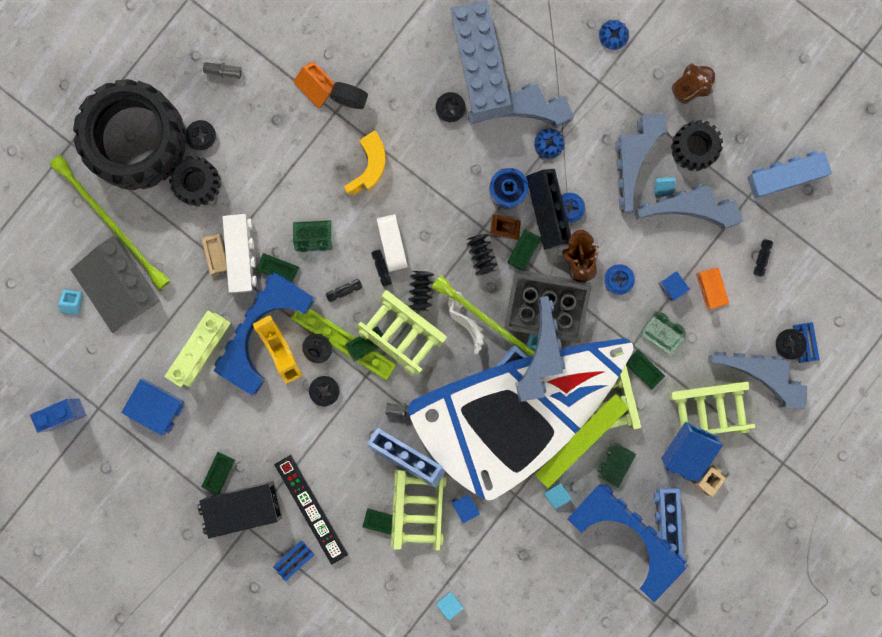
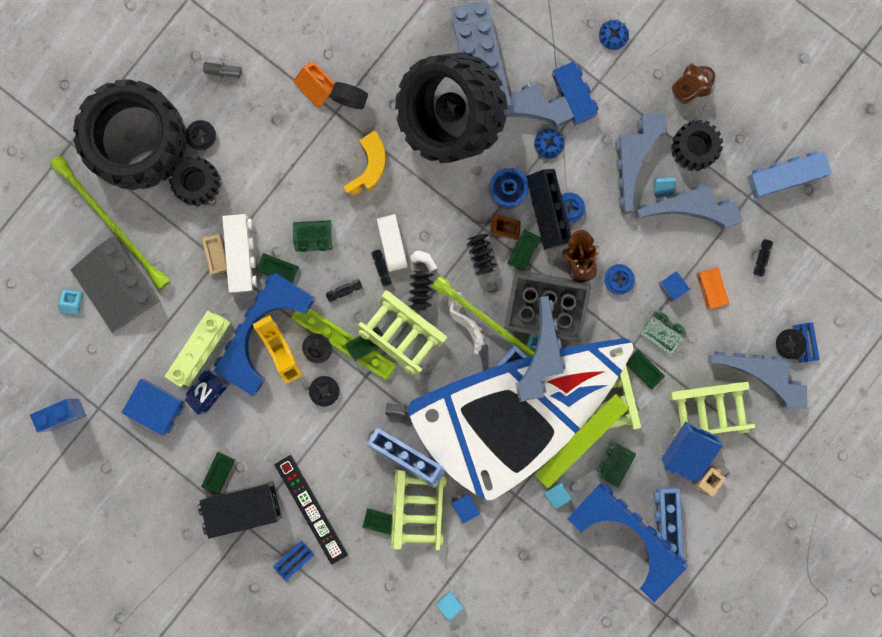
(206, 392): none -> clear blue slope
(417, 113): none -> black tyre
(423, 257): none -> white arm
(576, 92): none -> blue brick

